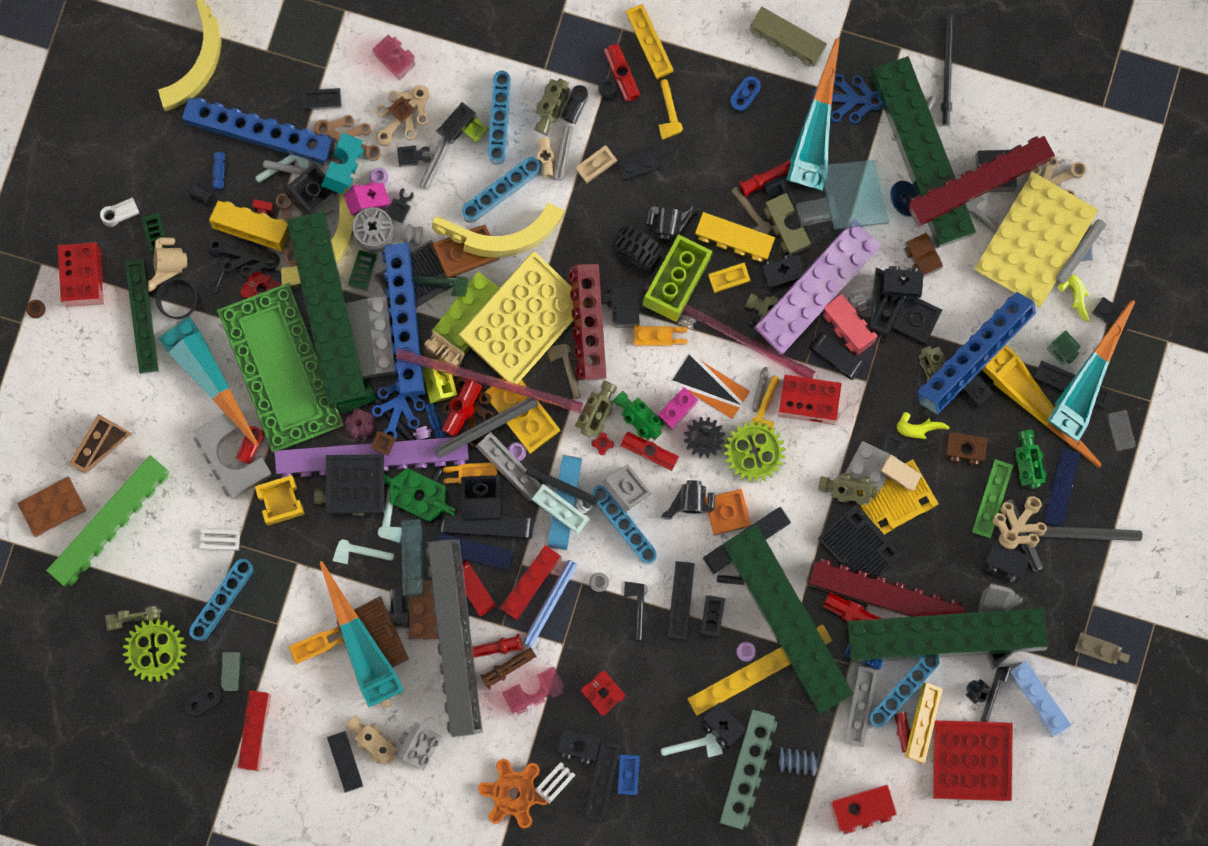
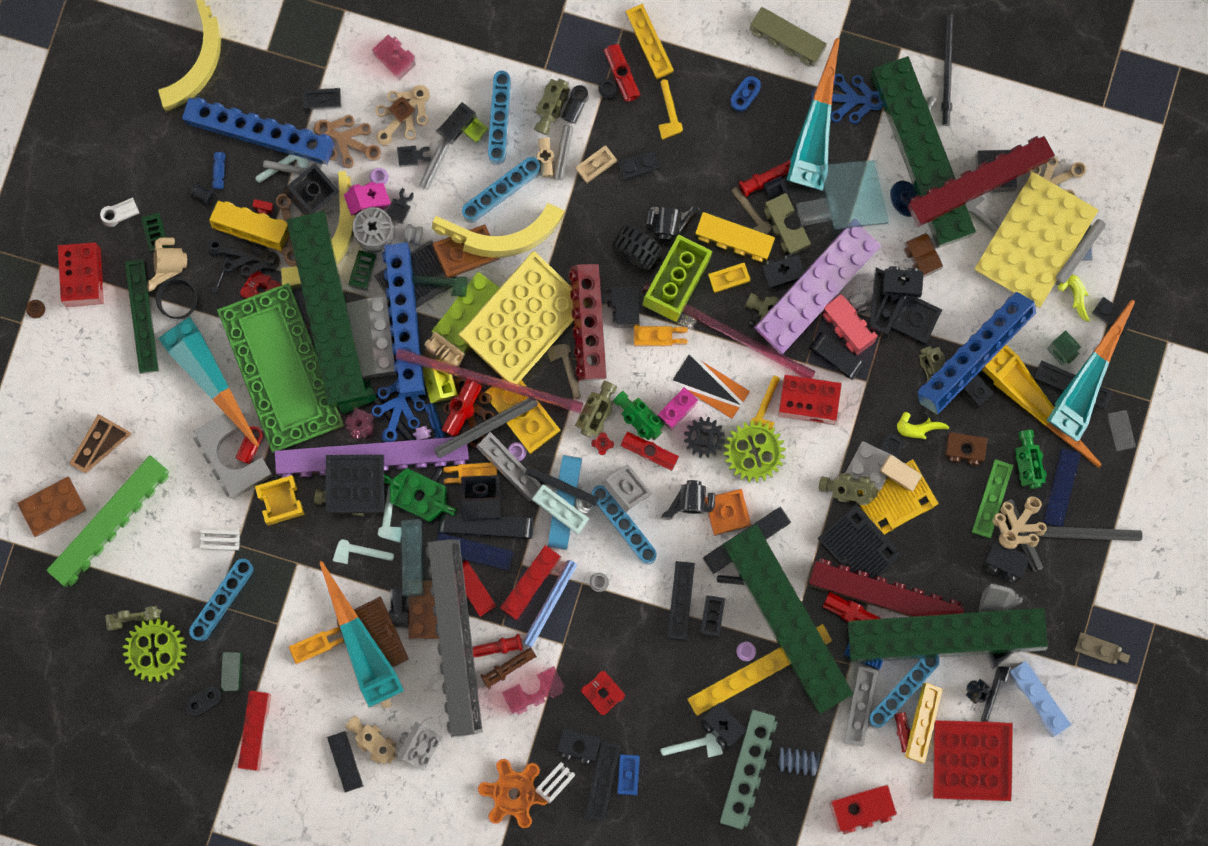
(338, 175): teal arch -> none
(383, 443): reddish brown plate -> none
(638, 590): black piece -> none
(760, 389): flat silver piece -> none

